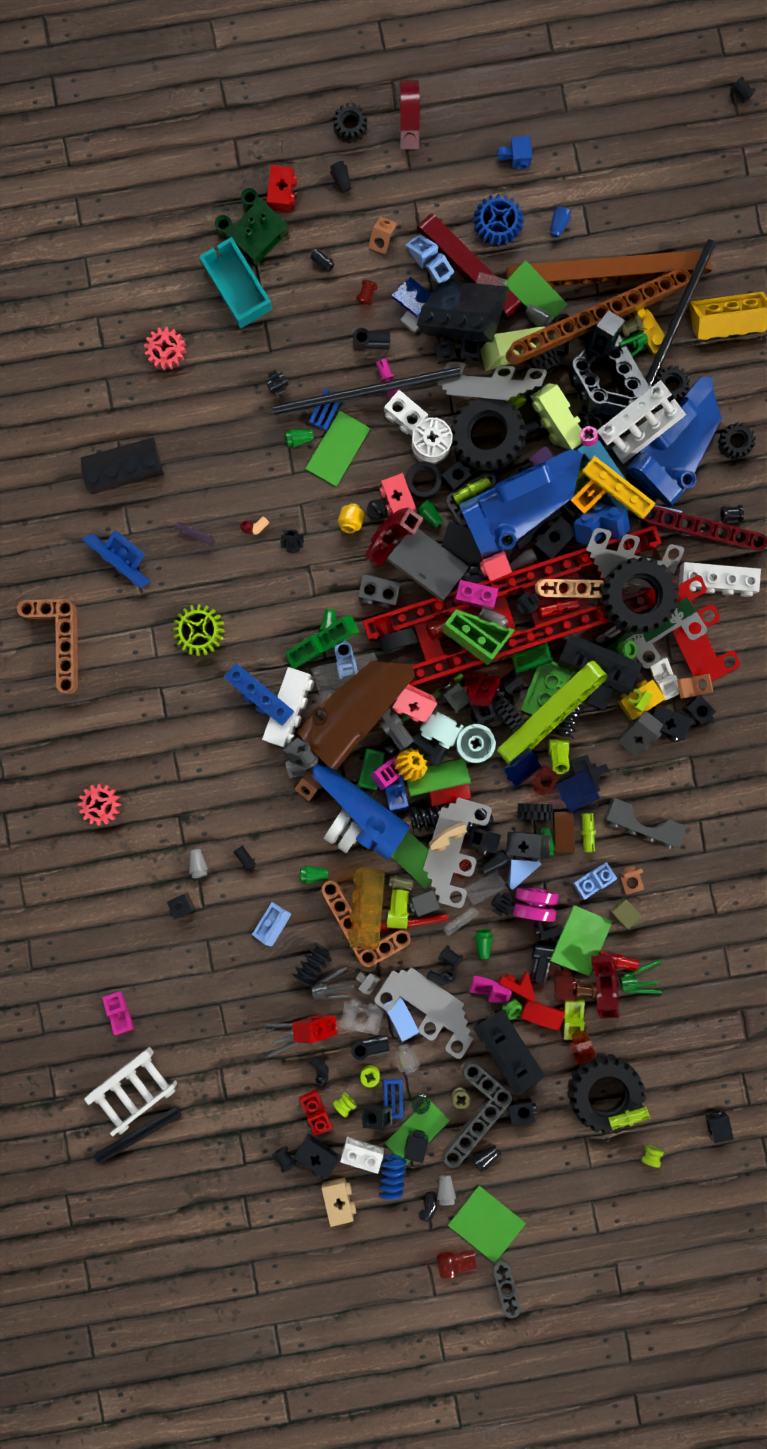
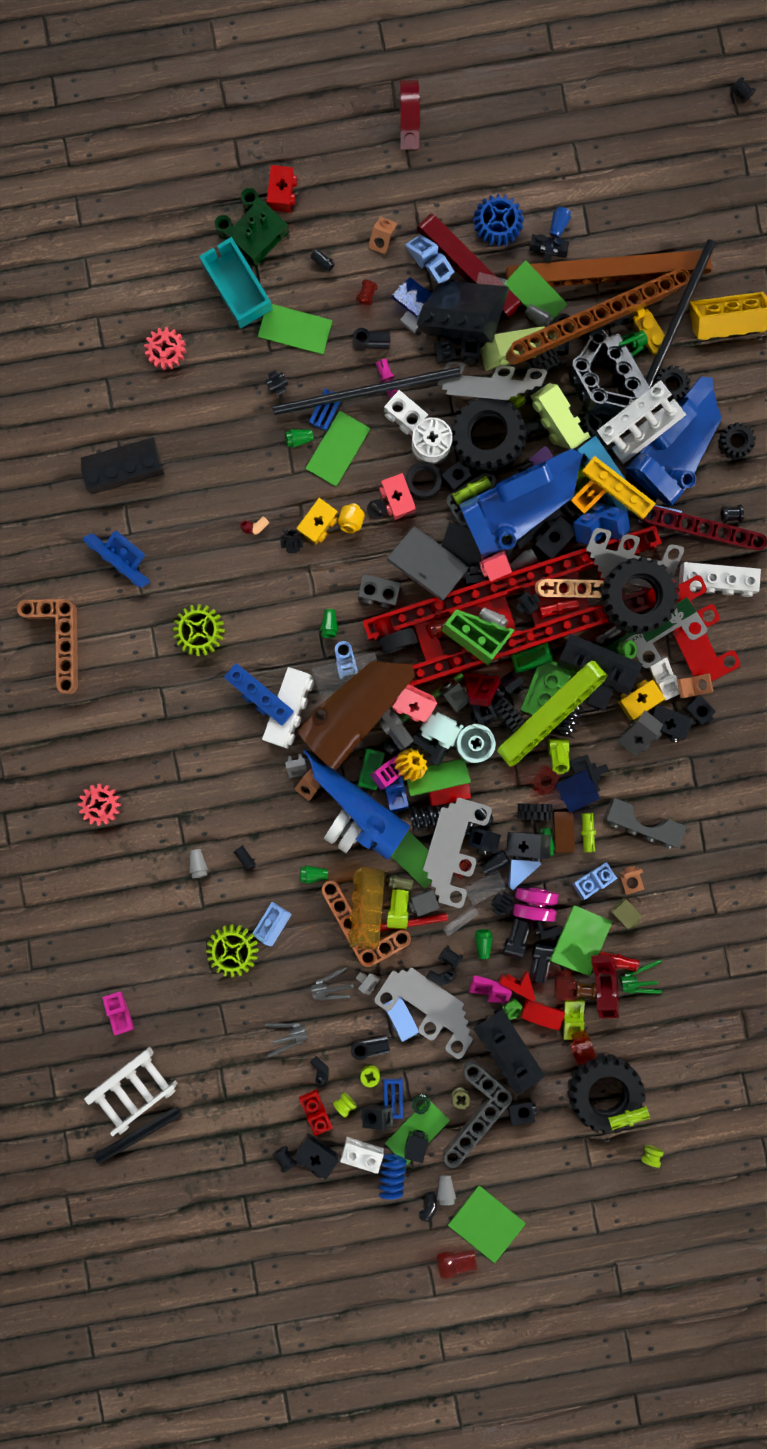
(181, 905): black brick -> none
(195, 534): clear purple tile -> none
(238, 957): none -> lime gear
(295, 329): none -> bright green window
(300, 753): dark grey piece -> none
(313, 965): black piece -> none
(314, 1028): red brick -> none
(319, 511): none -> yellow brick
(322, 641): green slope -> none
(338, 1213): tan brick -> none
(340, 174): black cone -> none
(350, 112): black tyre -> none
(369, 1025): clear brick -> none
(395, 527): dark red arch -> none
(407, 1059): clear head -> none
(429, 513): green cone -> none
(441, 840): tan slope -> none
(476, 595): dark pink brick -> none
(485, 1158): black cone -> none
(501, 1281): dark grey beam -> none
(515, 944): none -> black piece
(518, 151): blue brick -> none
(522, 767): clear blue piece -> none
(549, 246): none -> black hinge
(589, 430): dark pink bush -> none
(606, 334): black brick -> none
(632, 325): olive bush -> none
(641, 701): lime tile -> none
(719, 1126): black brick -> none

